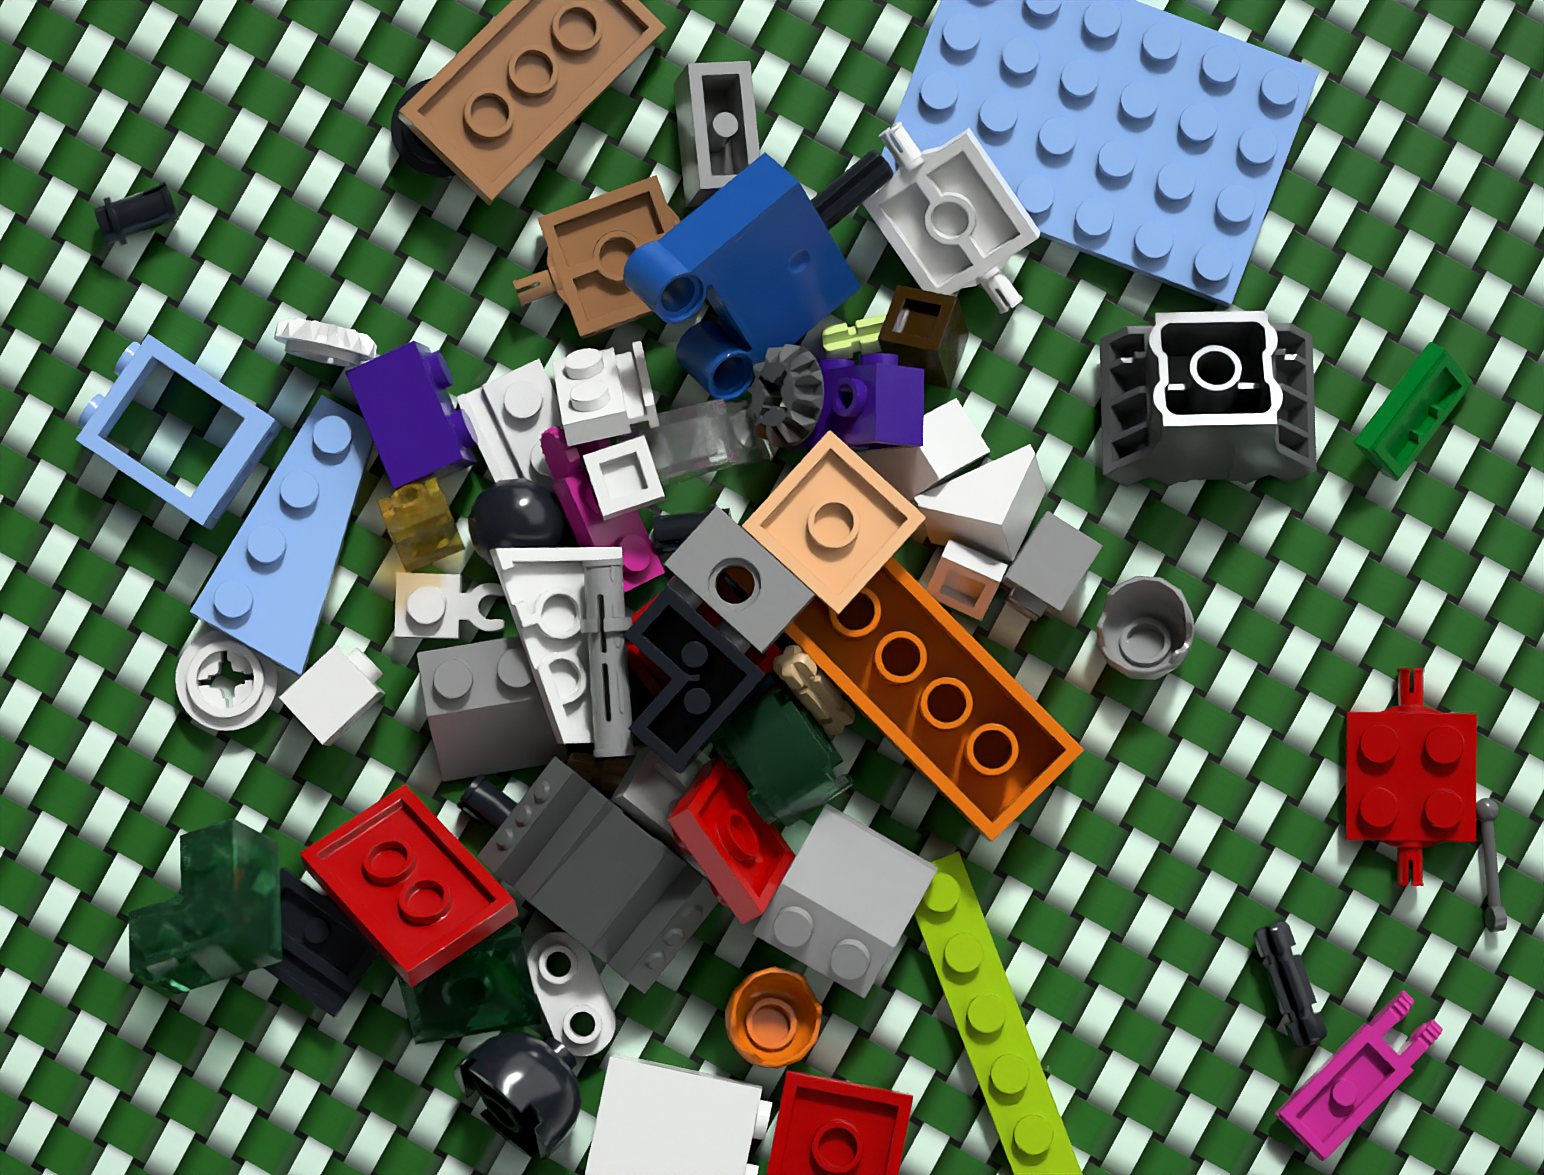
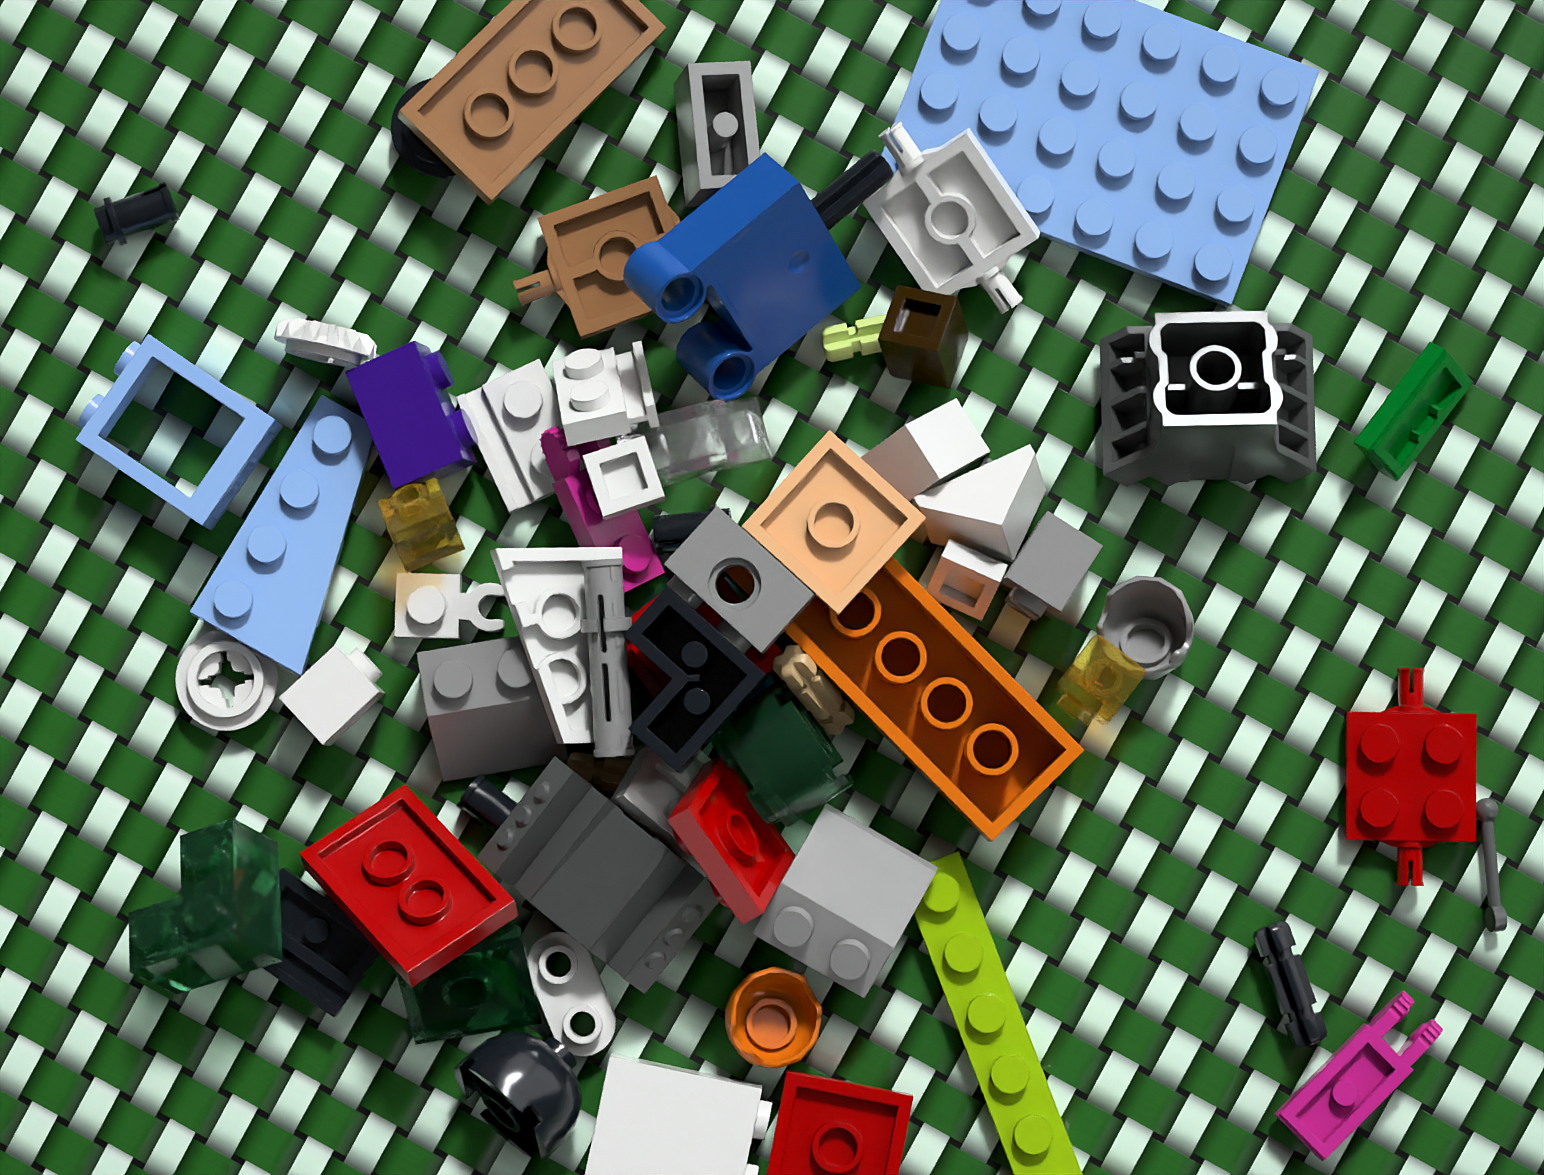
(516, 516): black hair -> none
(801, 394): dark grey gear -> none
(870, 404): dark purple brick -> none
(1097, 682): none -> clear yellow bracket

